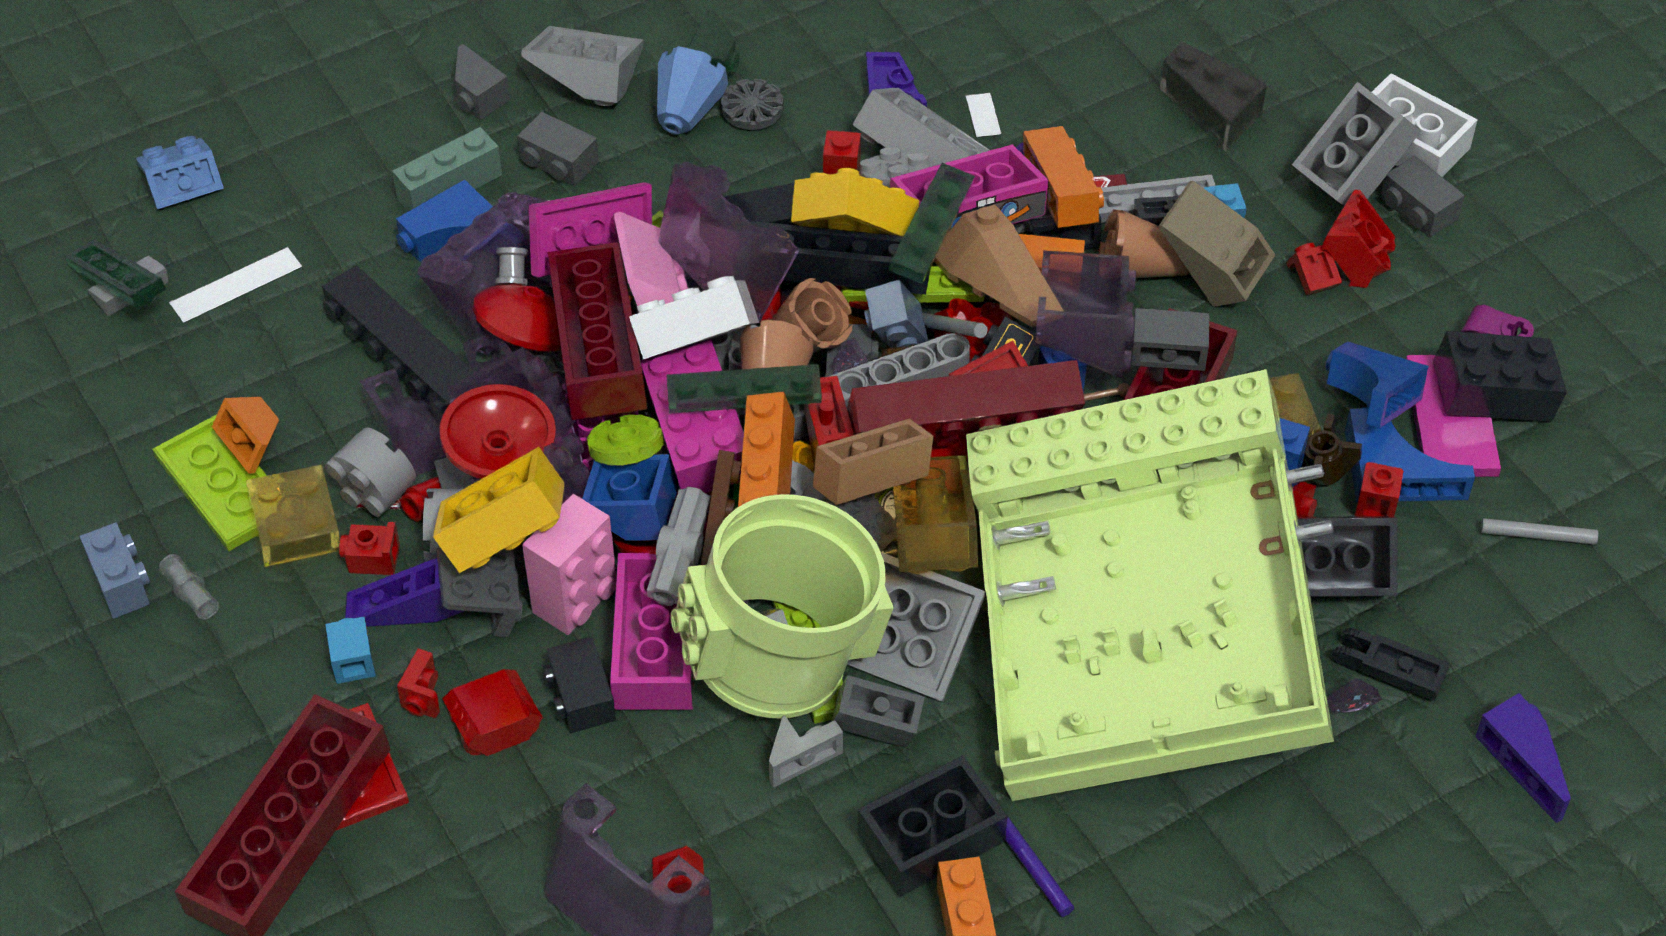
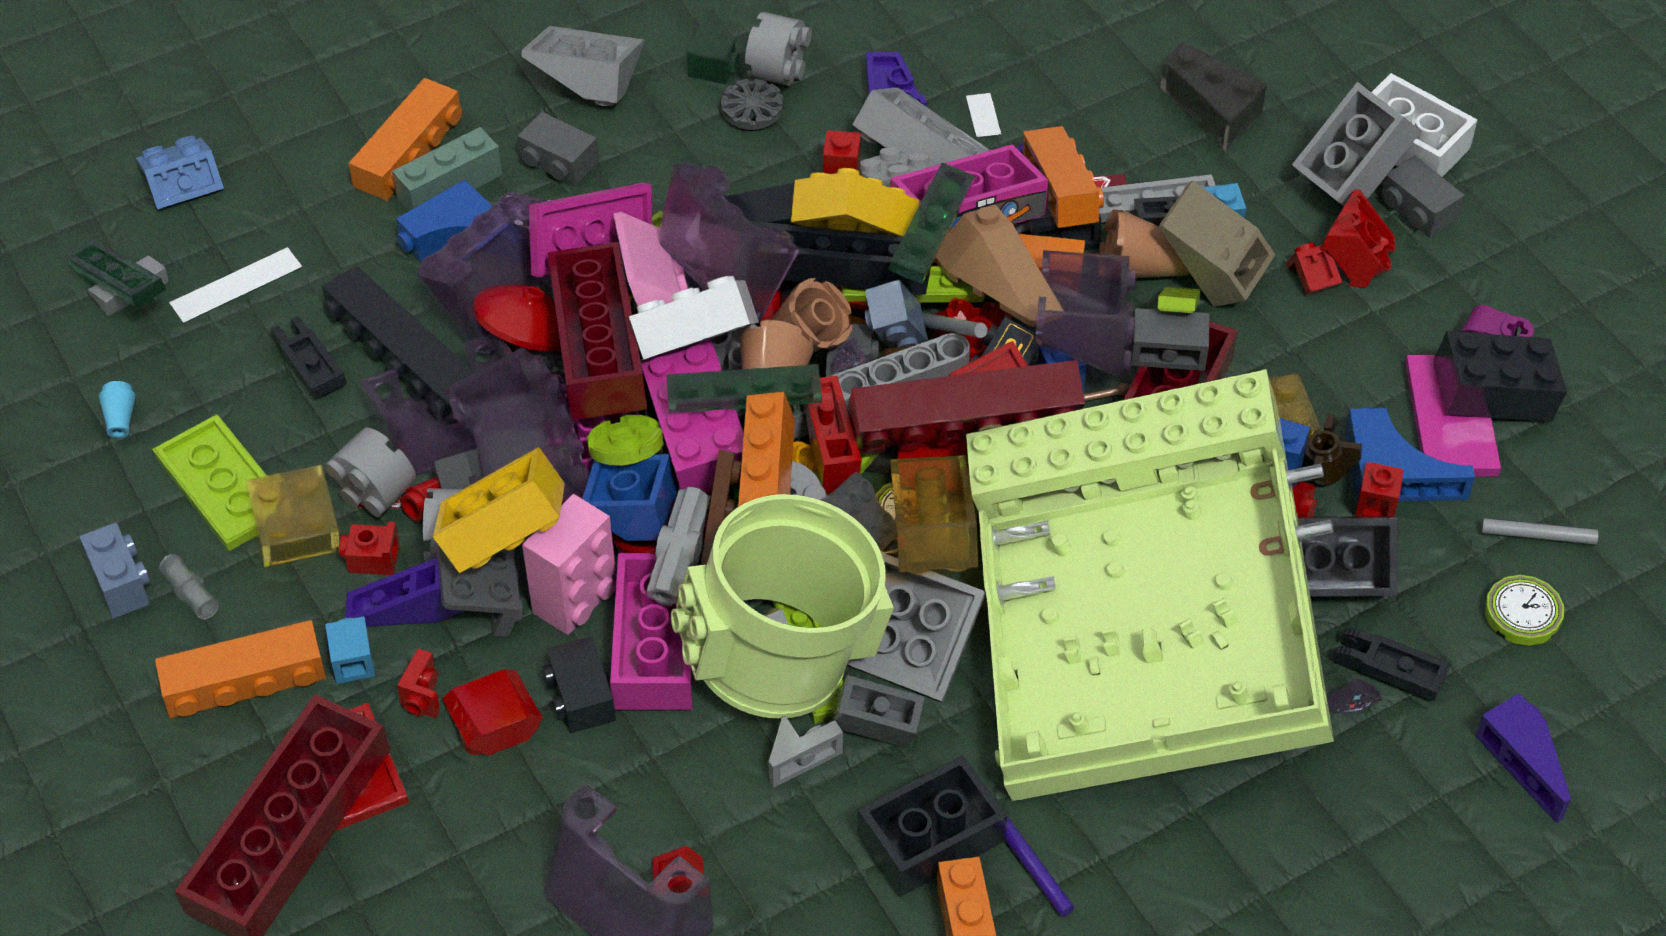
(117, 407): none -> medium azure cone
(240, 669): none -> orange brick
(246, 428): orange slope -> none
(309, 359): none -> black hinge
(405, 136): none -> orange brick
(479, 84): dark grey slope -> none
(494, 418): red dish -> none
(511, 266): light grey bush -> none
(687, 88): medium blue cone -> none
(777, 49): none -> light grey brick
(872, 461): medium nougat brick -> none
(1179, 299): none -> lime tile
(1378, 379): blue arch -> none
(1524, 609): none -> tile

